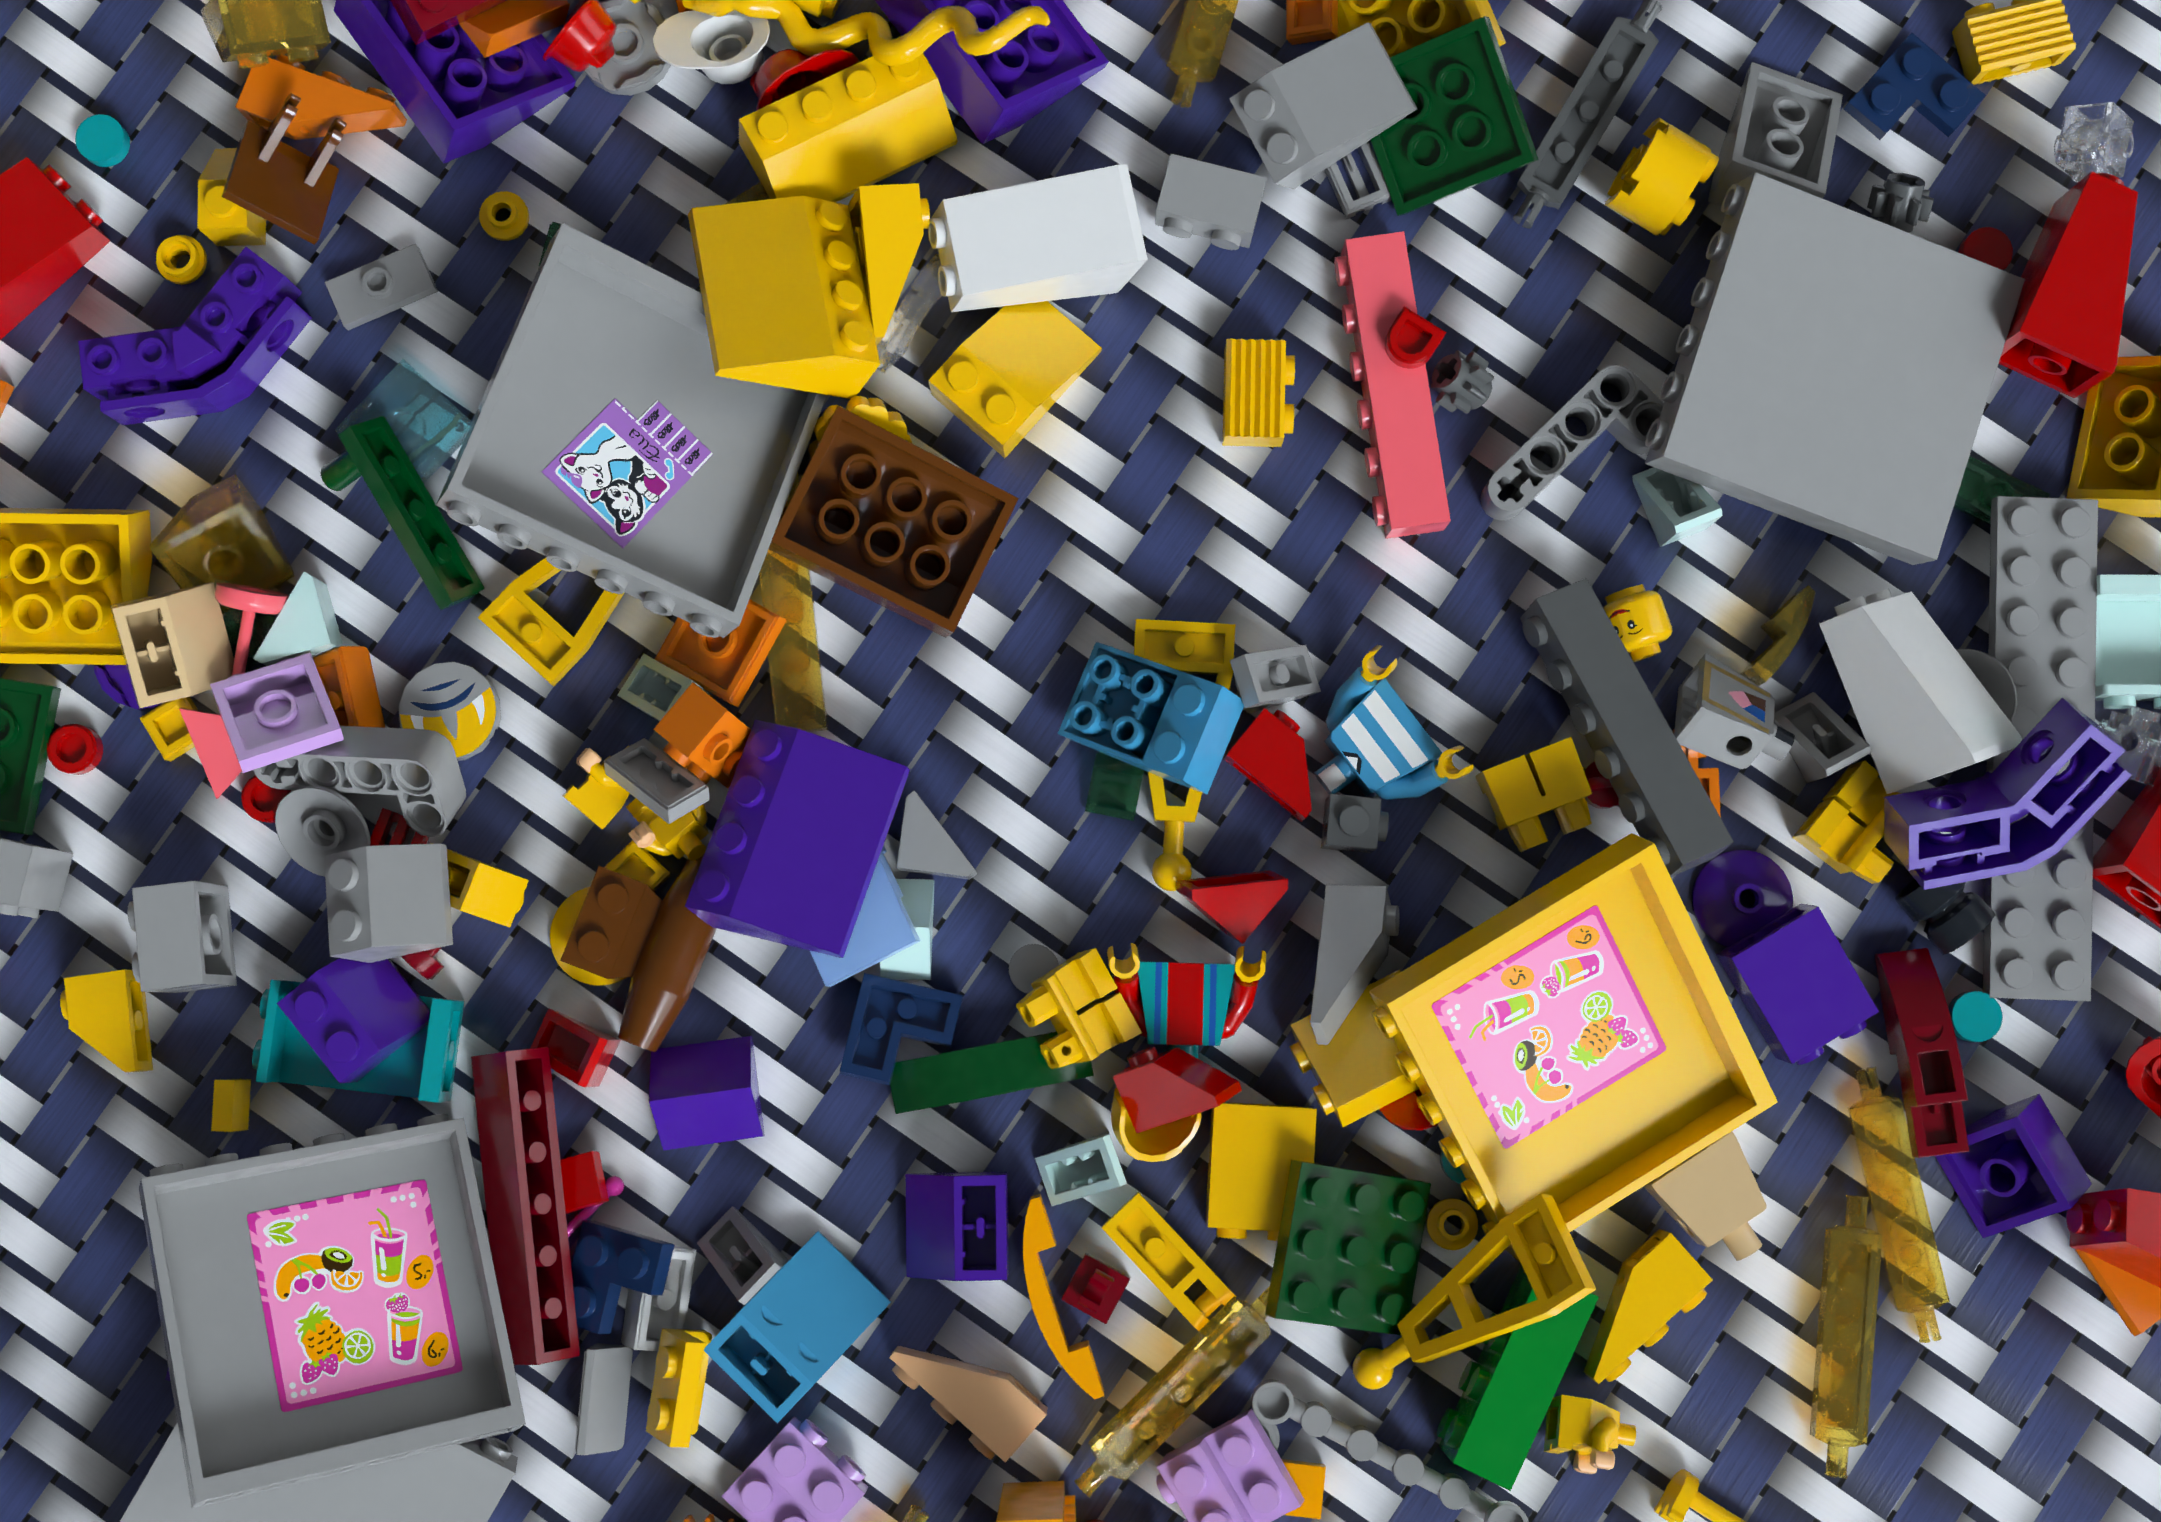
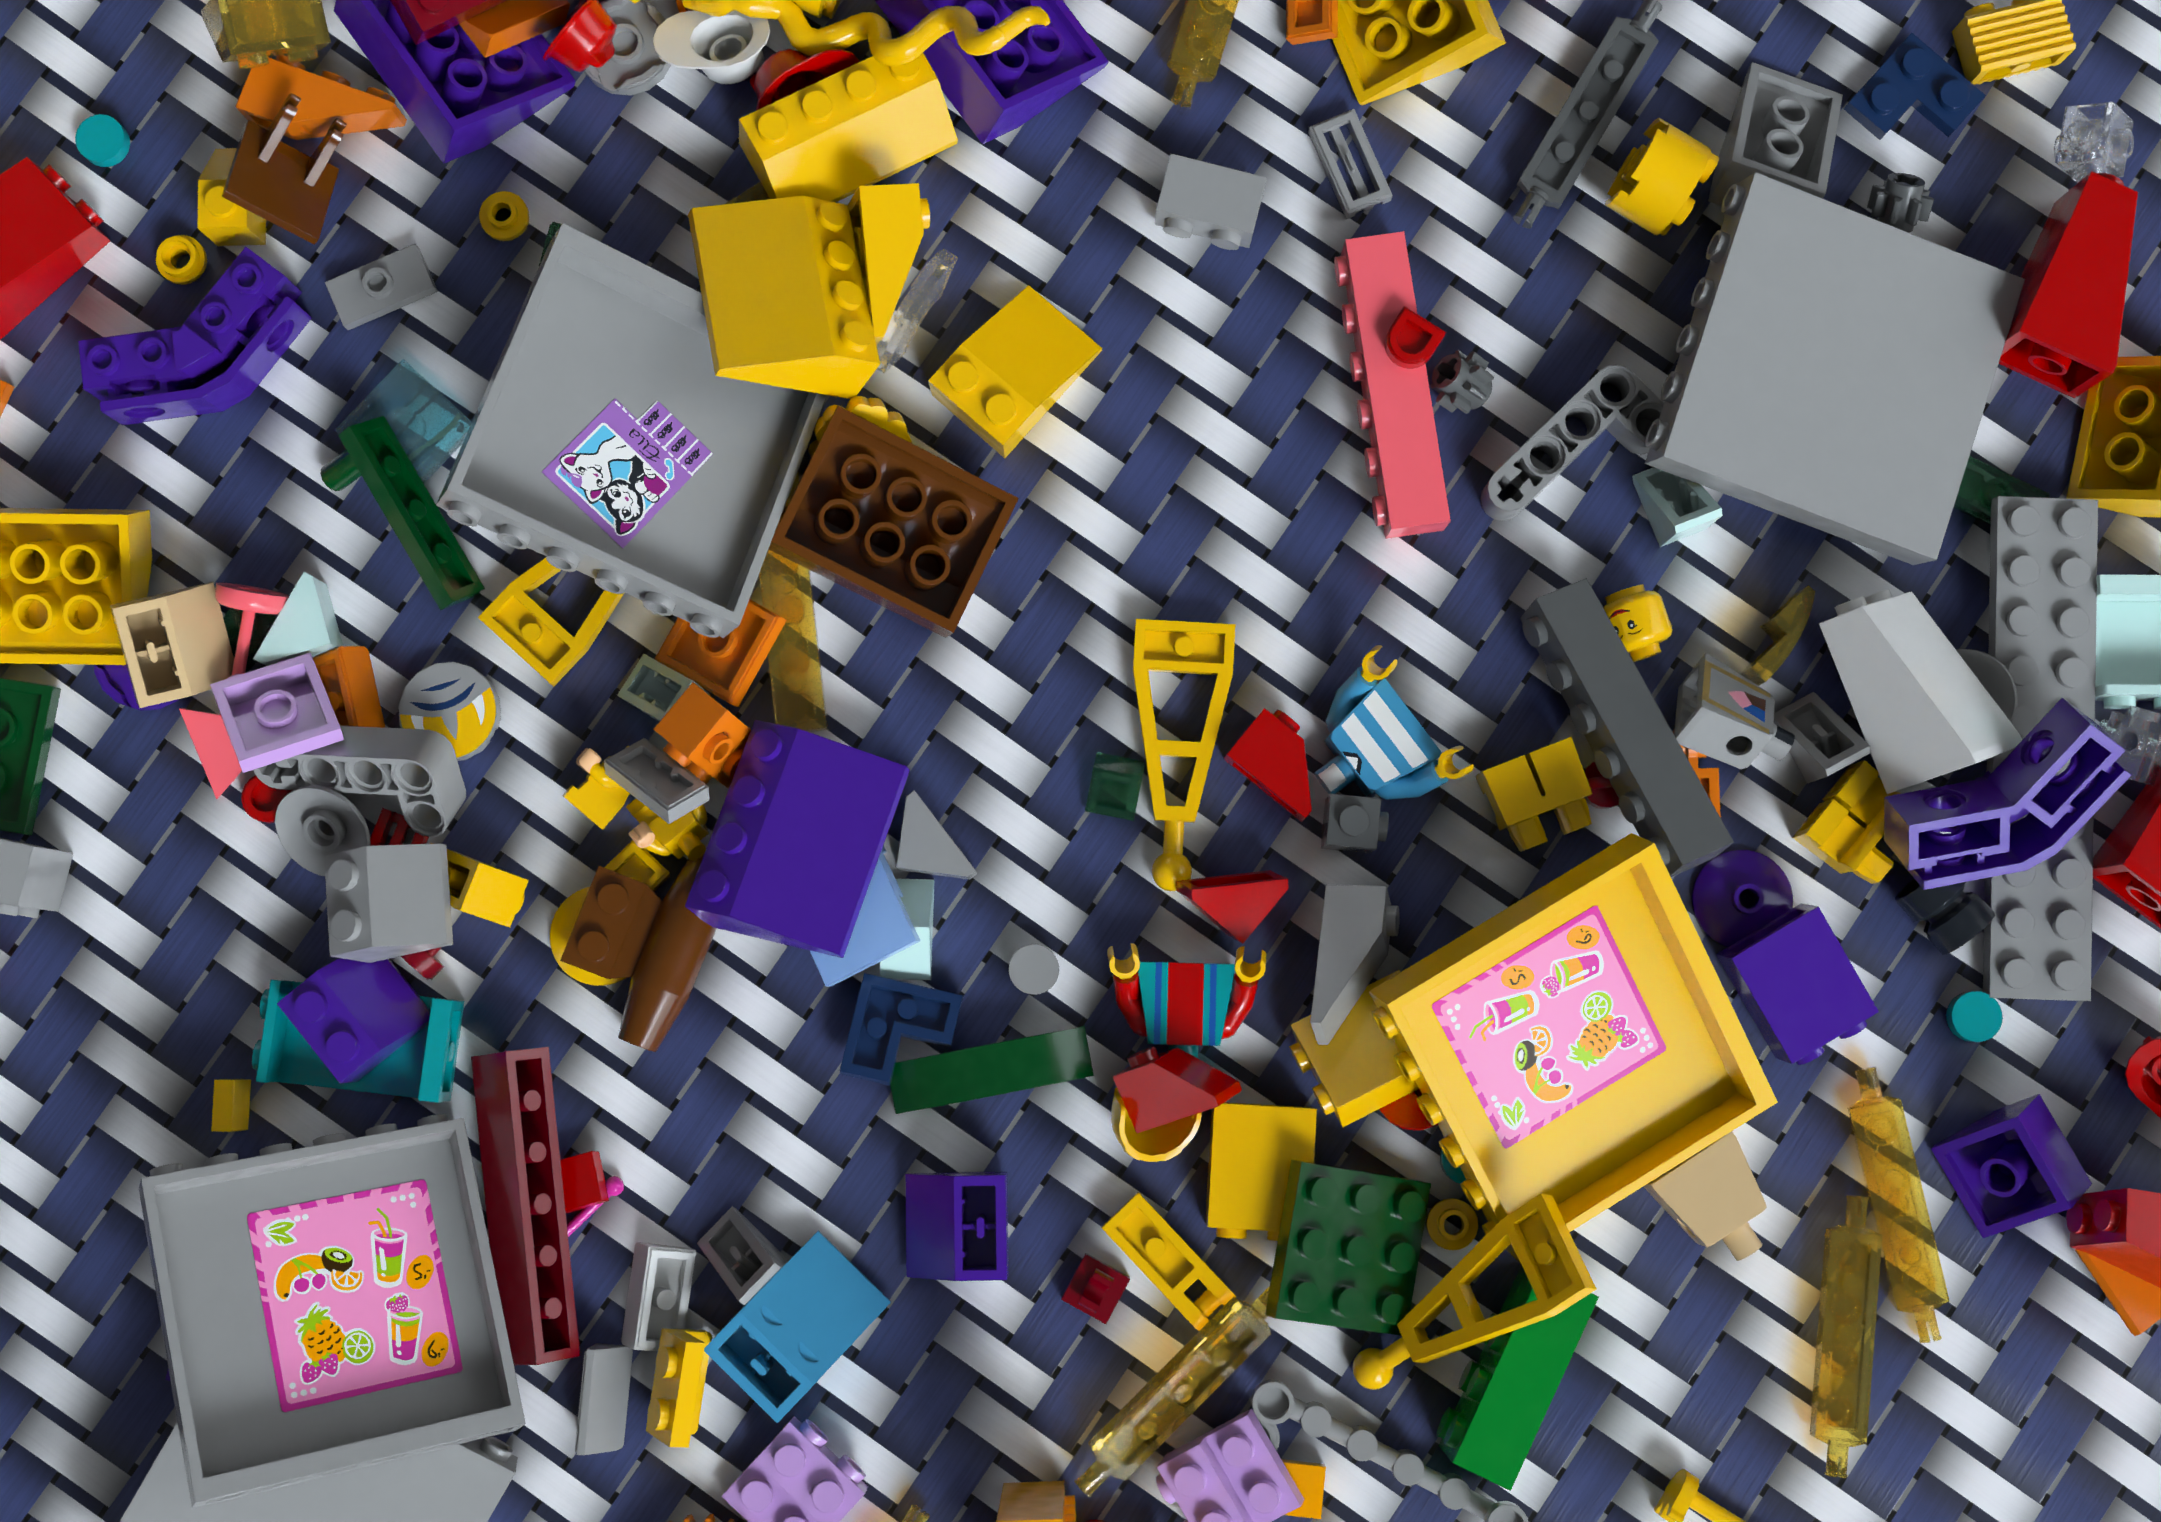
(75, 749): red tile -> none
(110, 1017): yellow slope -> none
(169, 729): yellow tile -> none
(182, 937): light grey brick -> none
(222, 540): clear yellow slope -> none
(576, 1048): red slope -> none
(611, 1260): dark blue plate -> none
(705, 1093): dark purple slope -> none
(981, 1398): light nougat slope -> none
(1039, 240): white slope -> none
(1077, 1358): light orange slope -> none
(1081, 1033): yellow hips -> none
(1081, 1169): light aqua slope -> none
(1152, 717): dark azure slope -> none
(1256, 393): yellow brick -> none
(1274, 677): light grey slope -> none
(1322, 105): light grey slope -> none
(1464, 120): dark green plate -> none
(1587, 1429): yellow piece -> none
(1646, 1295): yellow slope -> none
(1926, 1052): dark red slope -> none
(1989, 247): red tile -> none

